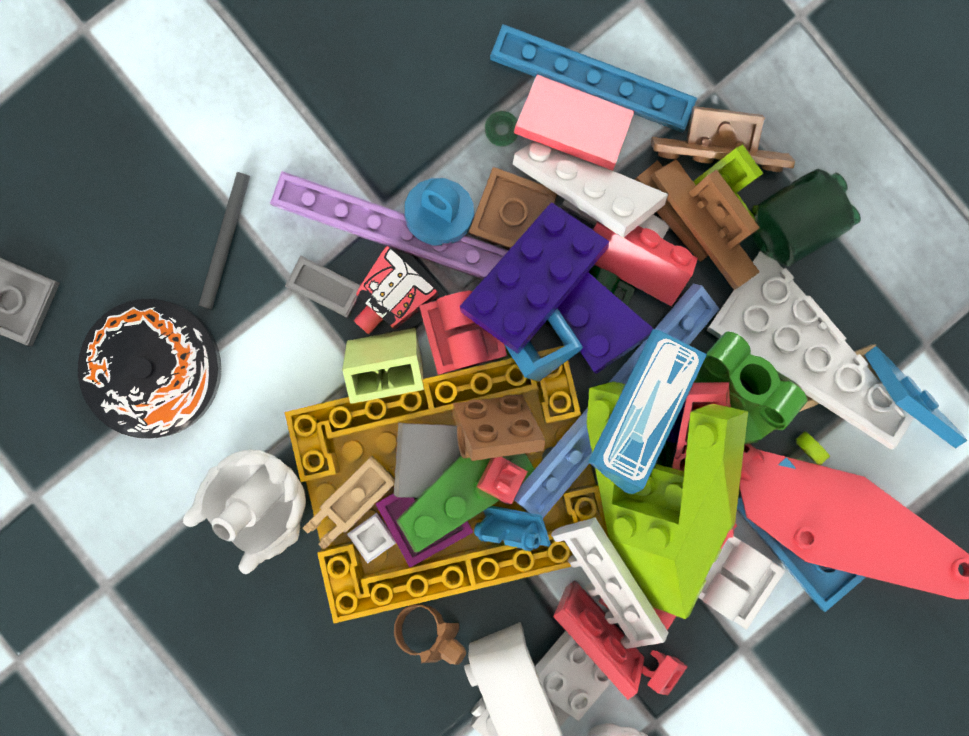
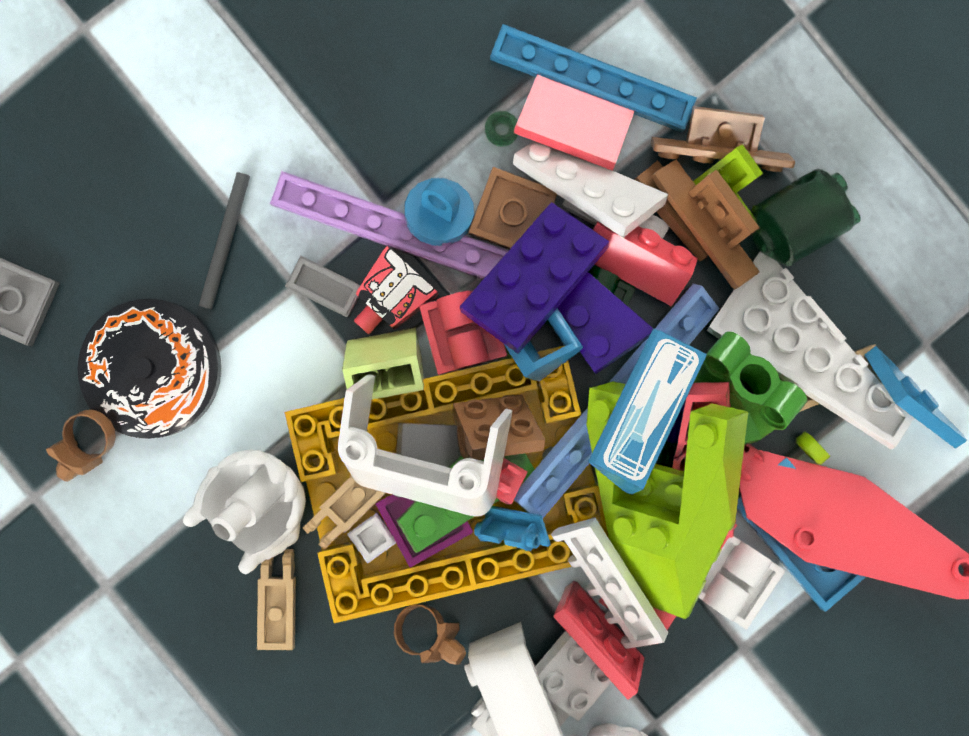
(73, 460): none -> medium nougat piece
(277, 605): none -> tan hinge
(465, 488): none -> white windscreen
(667, 673): coral tile -> none

